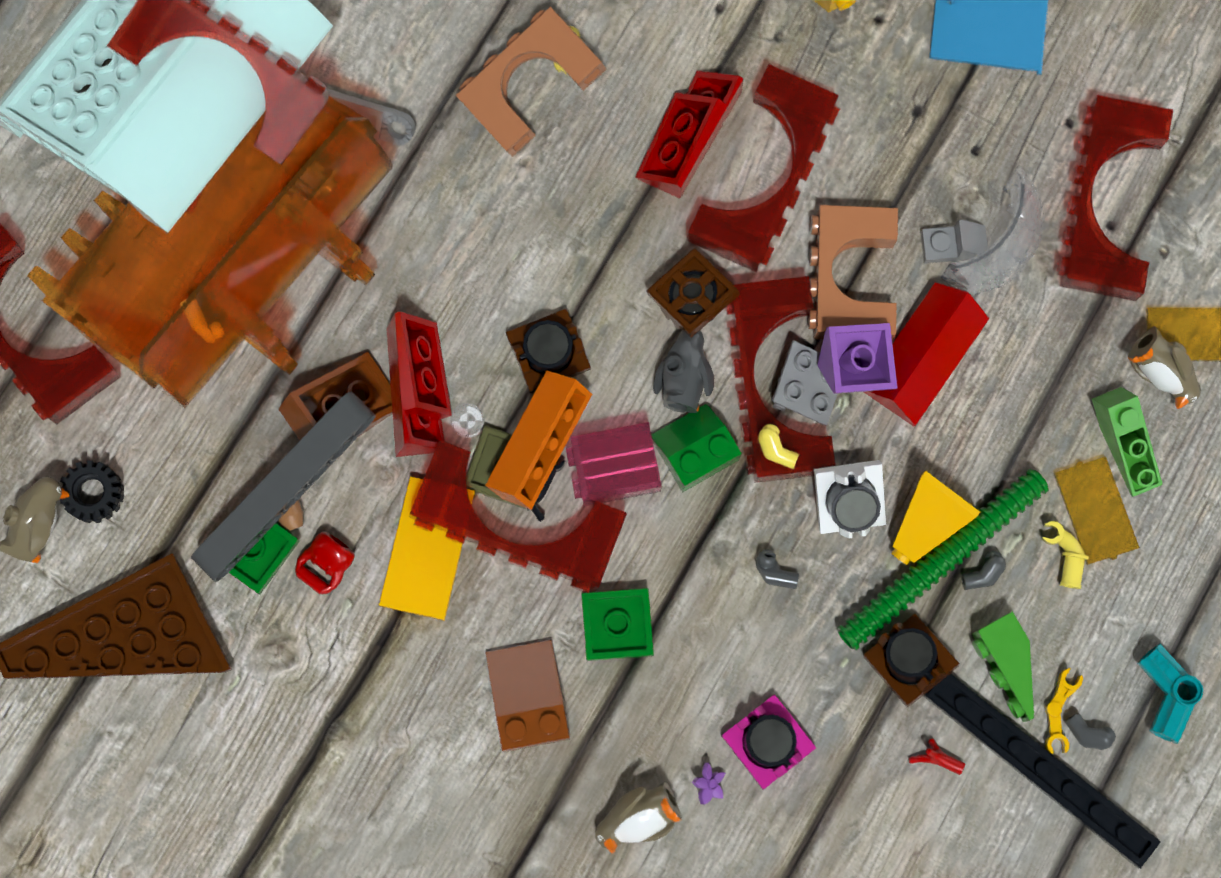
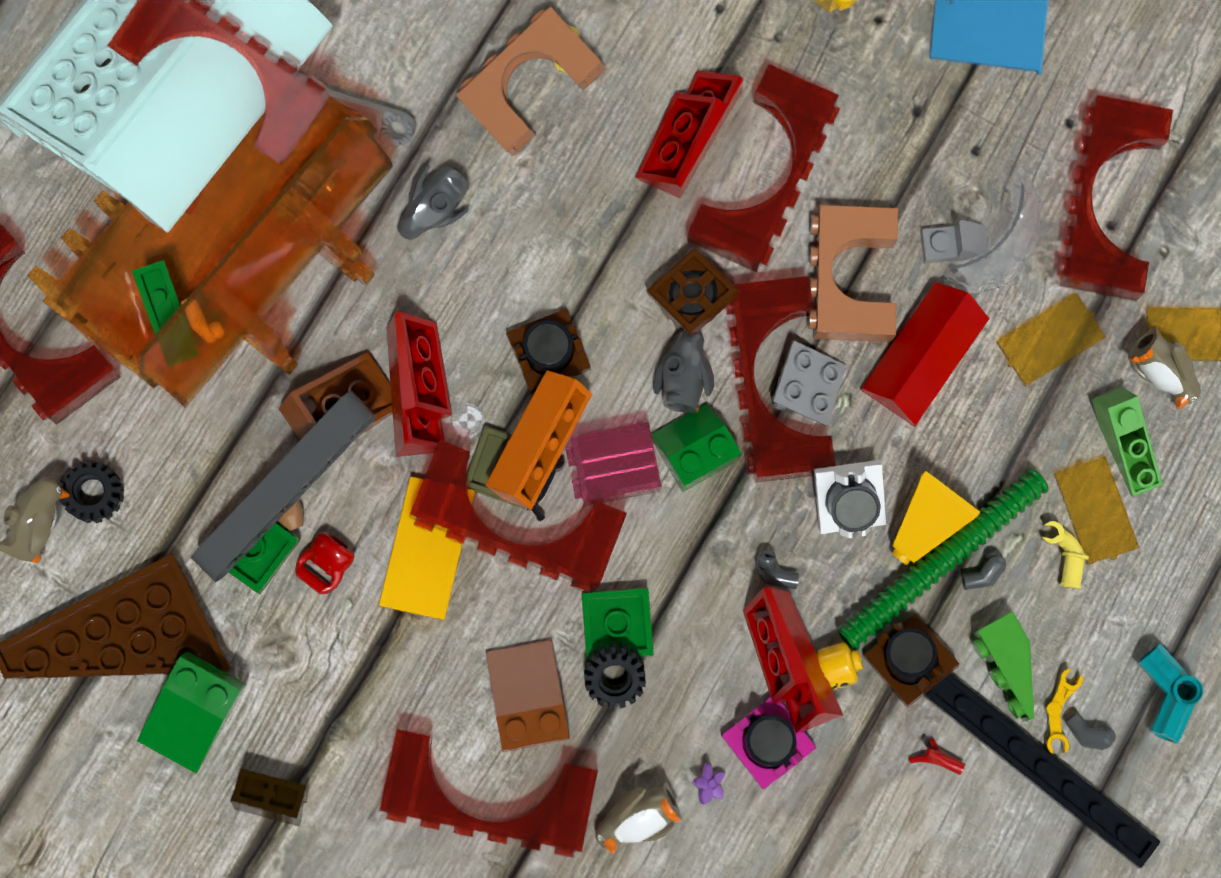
(156, 293): none -> green plate
(191, 711): none -> green slope
(269, 797): none -> dark brown hinge
(414, 793): none -> clear red arch
(433, 202): none -> dark grey animal
(614, 693): none -> black tyre
(773, 449): light yellow arm -> none
(789, 660): none -> red slope
(840, 664): none -> yellow head
(858, 358): medium lavender slope -> none
(1051, 339): none -> clear yellow piece

